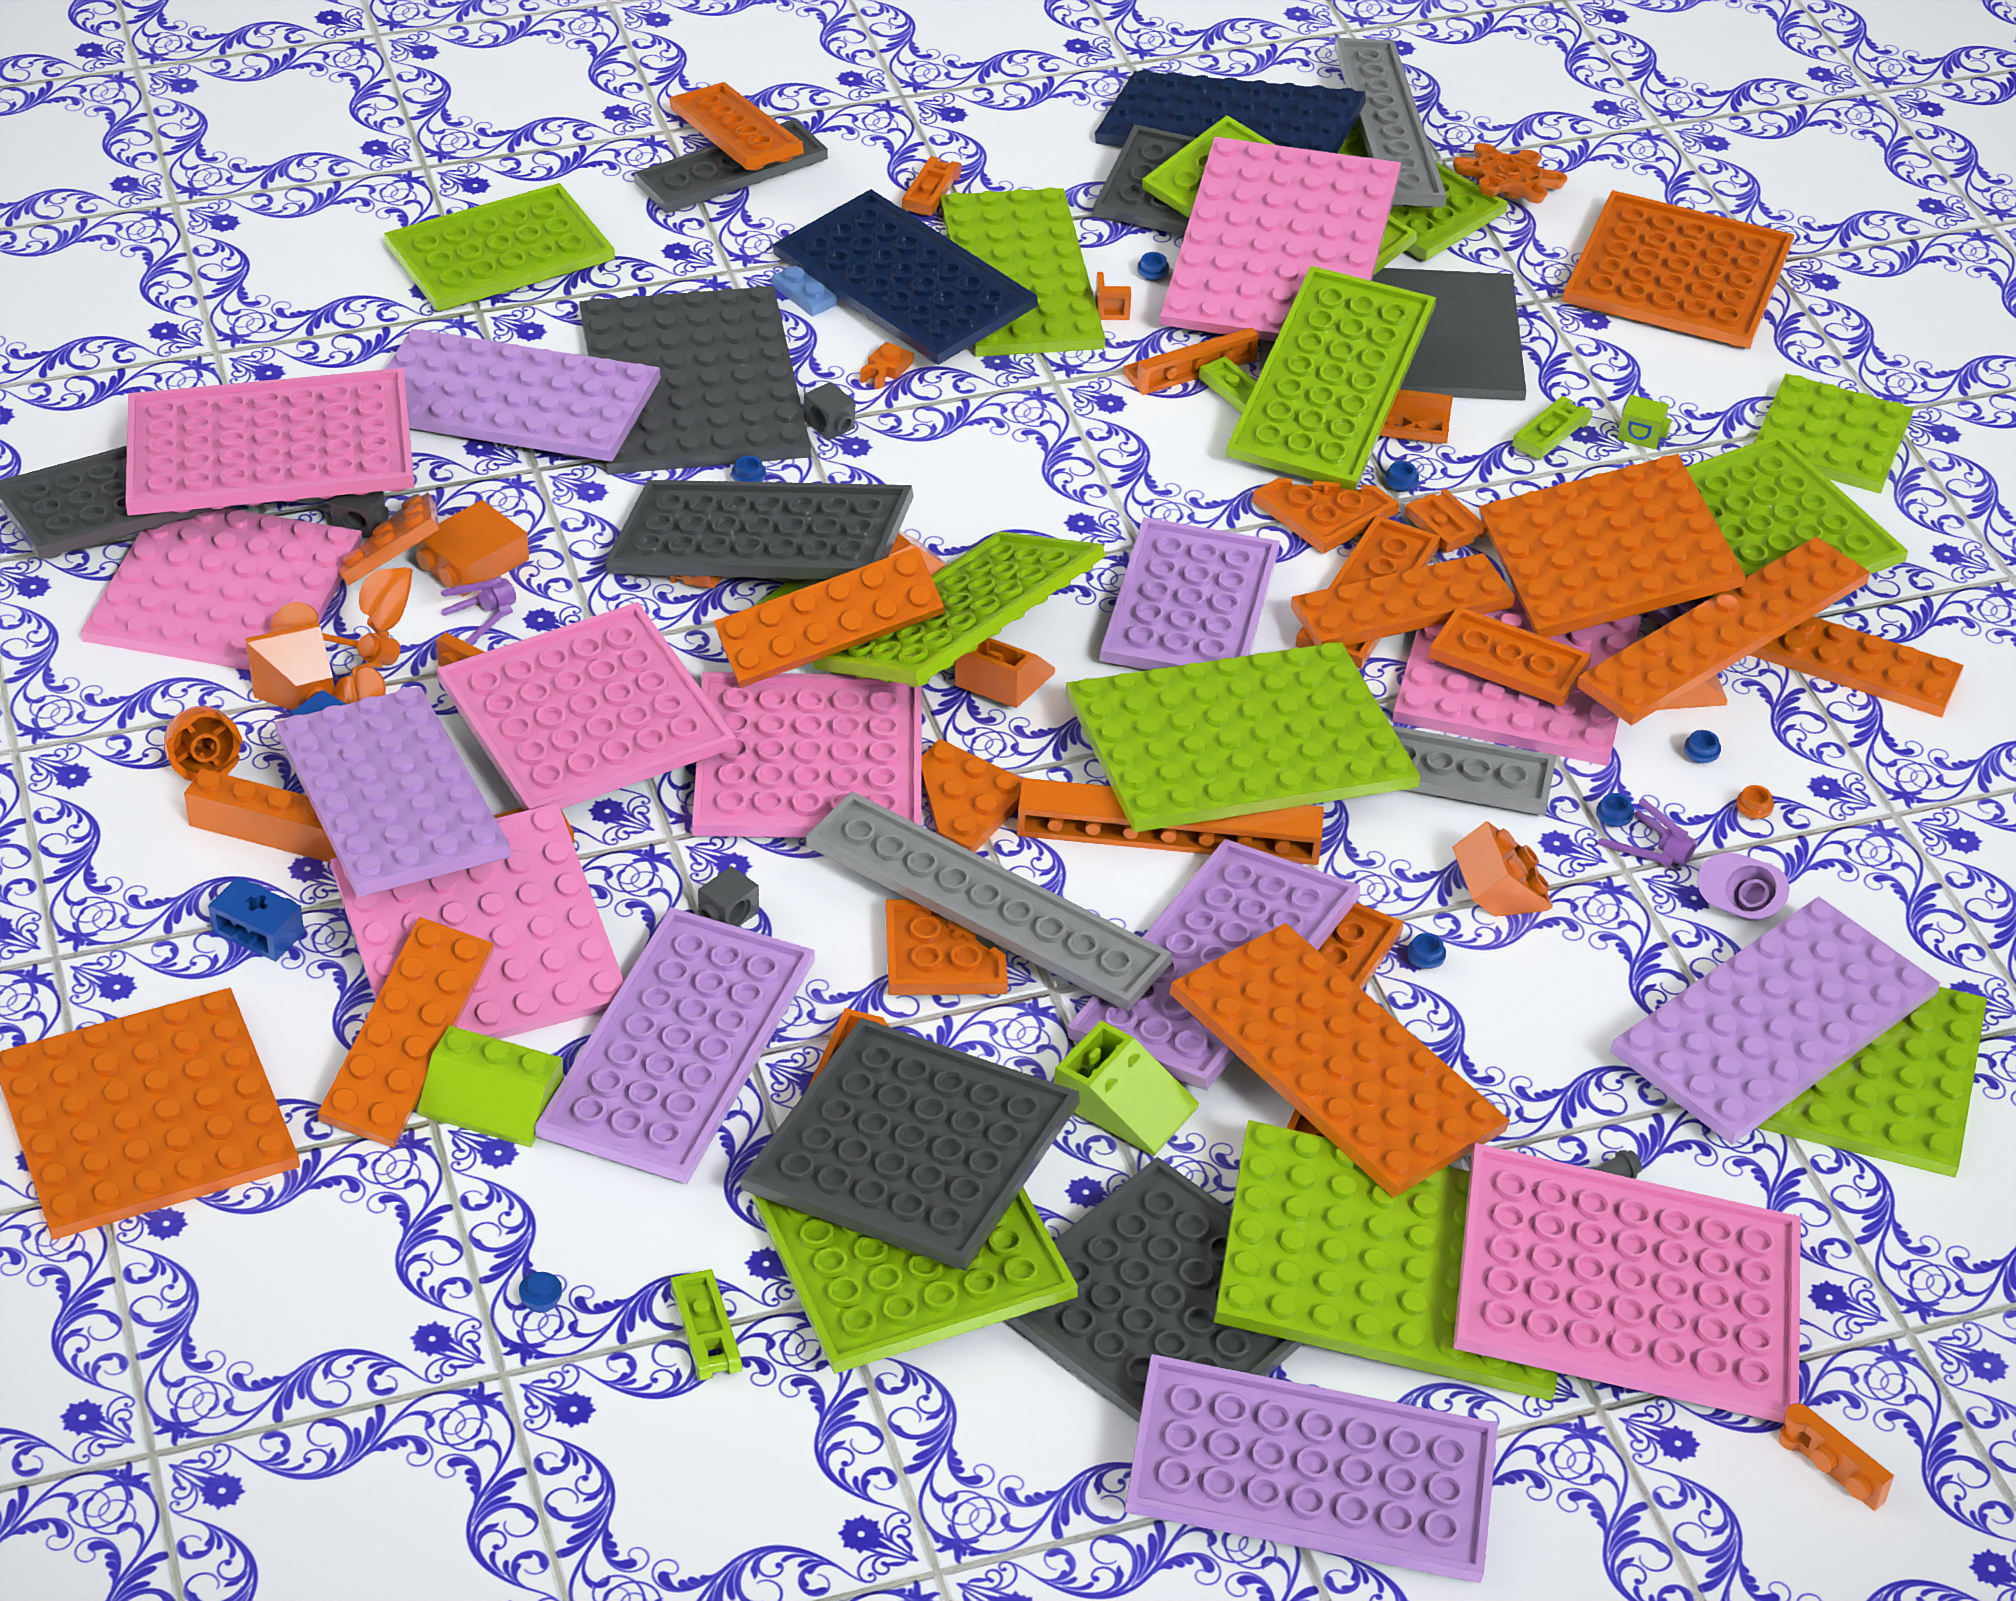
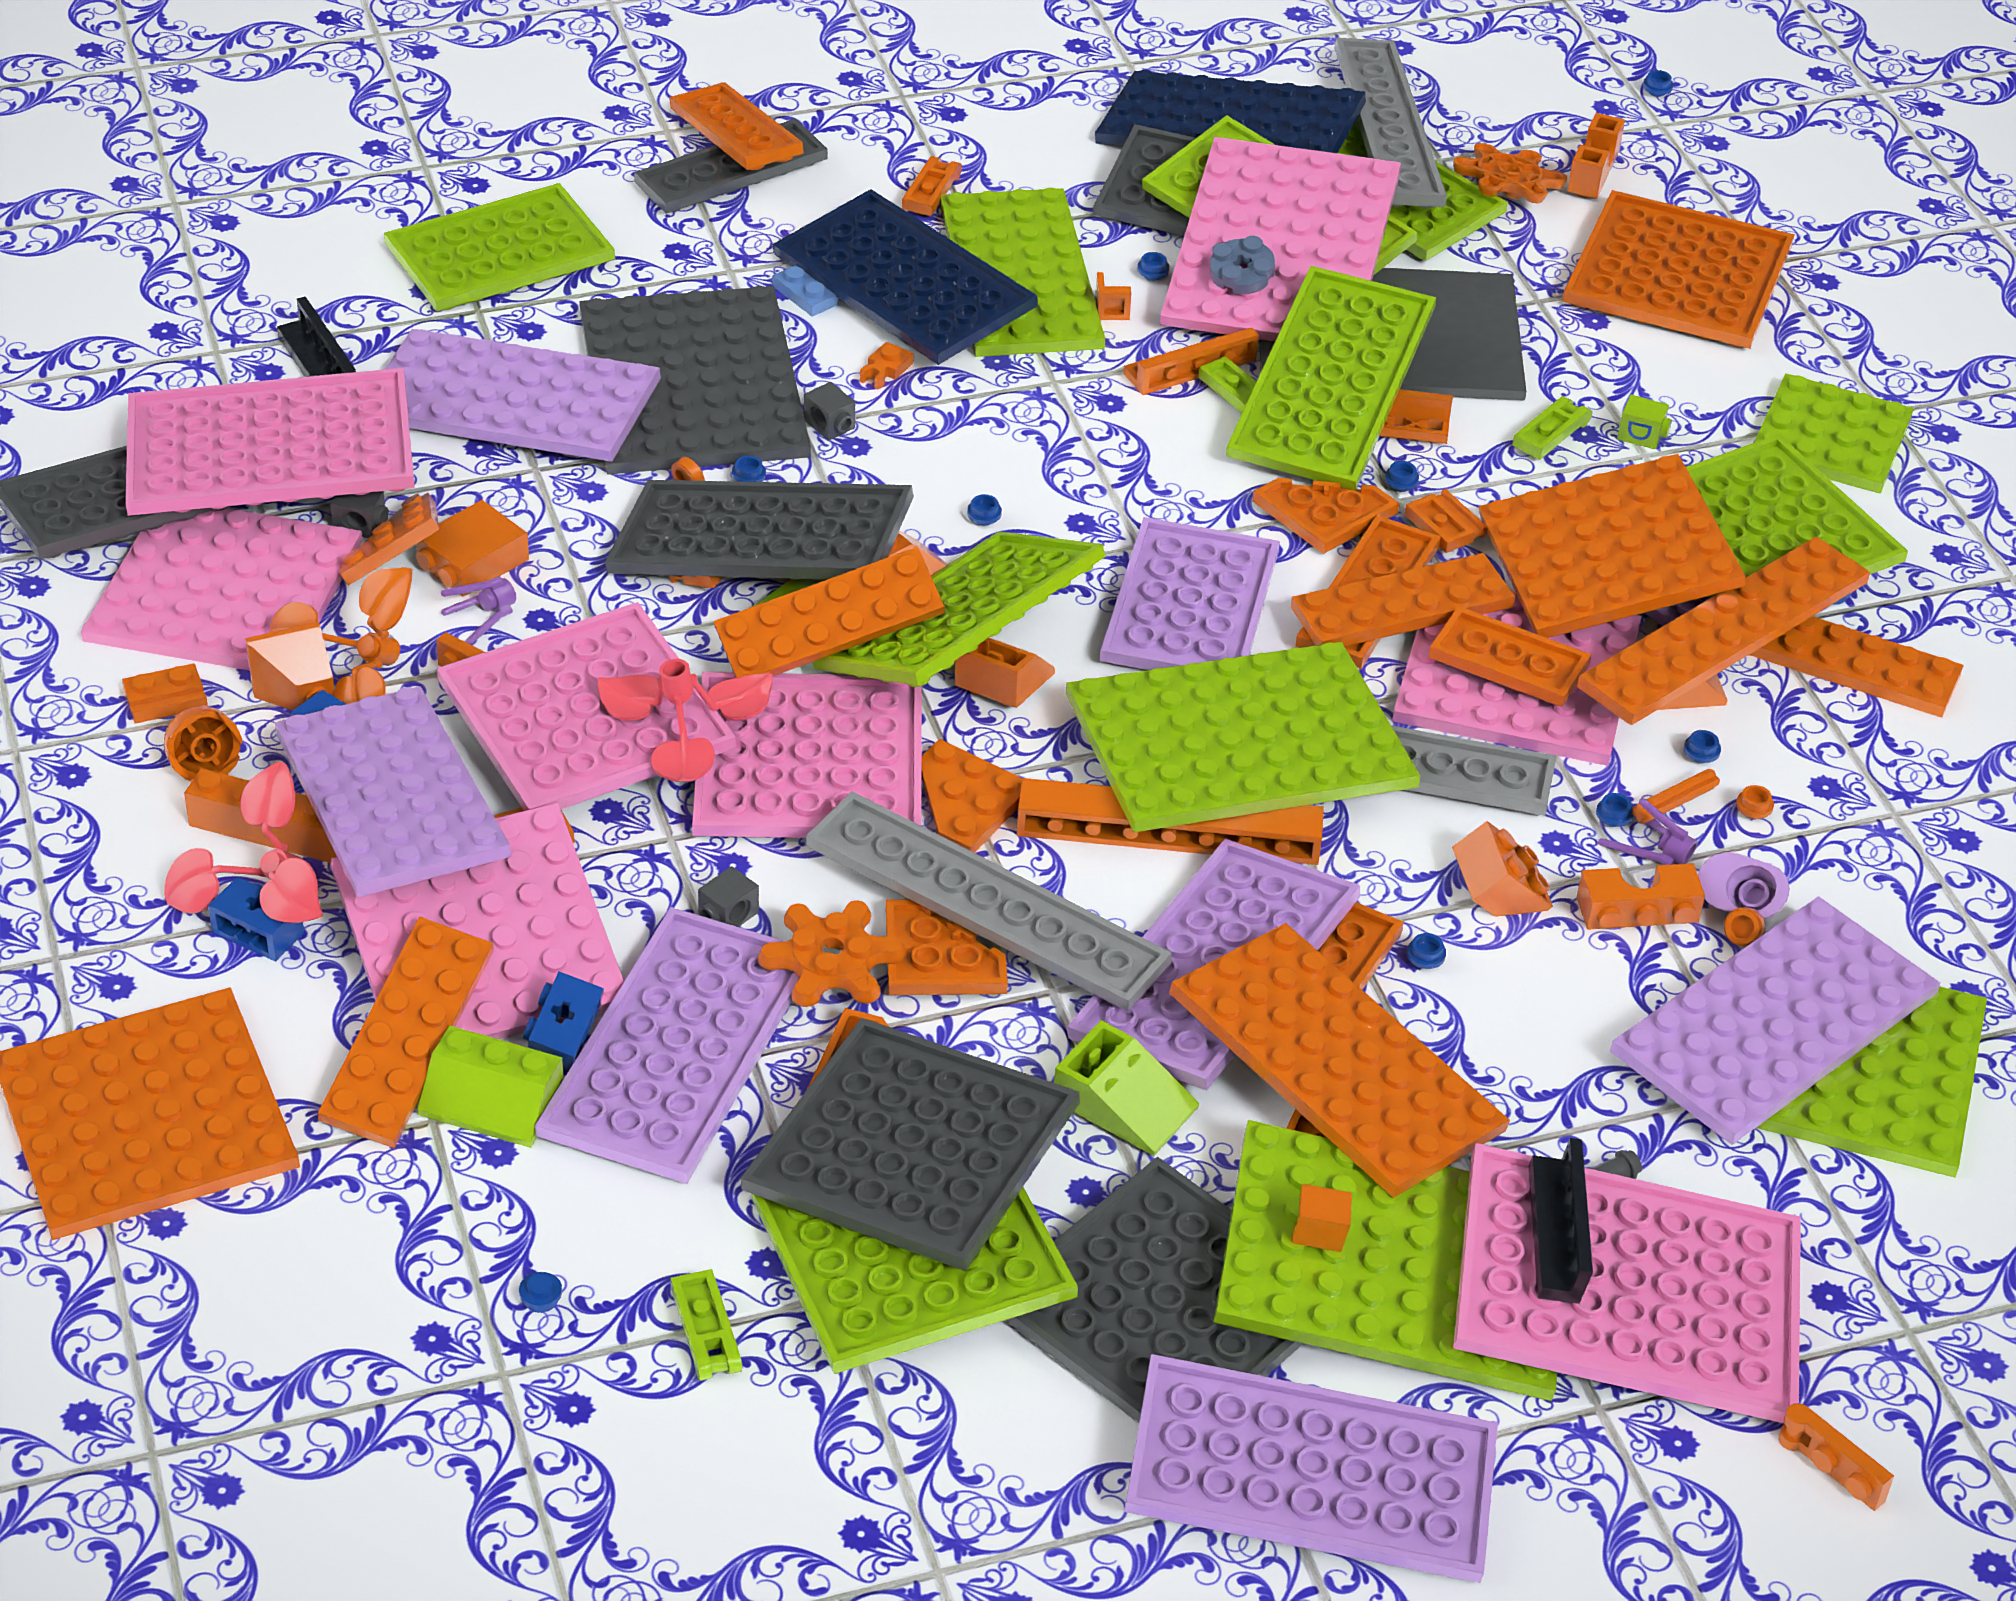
(164, 692): none -> orange plate
(293, 886): none -> coral plant
(313, 344): none -> black fence
(569, 999): none -> blue brick
(683, 760): none -> coral plant
(687, 470): none -> orange tile
(826, 970): none -> orange plate
(984, 509): none -> blue plate
(1242, 251): none -> sand blue plate
(1323, 1218): none -> orange panel
(1561, 1225): none -> black fence
(1597, 156): none -> orange arch
(1613, 903): none -> orange arch
(1658, 83): none -> blue plate
(1678, 794): none -> orange axle
(1744, 926): none -> orange tile

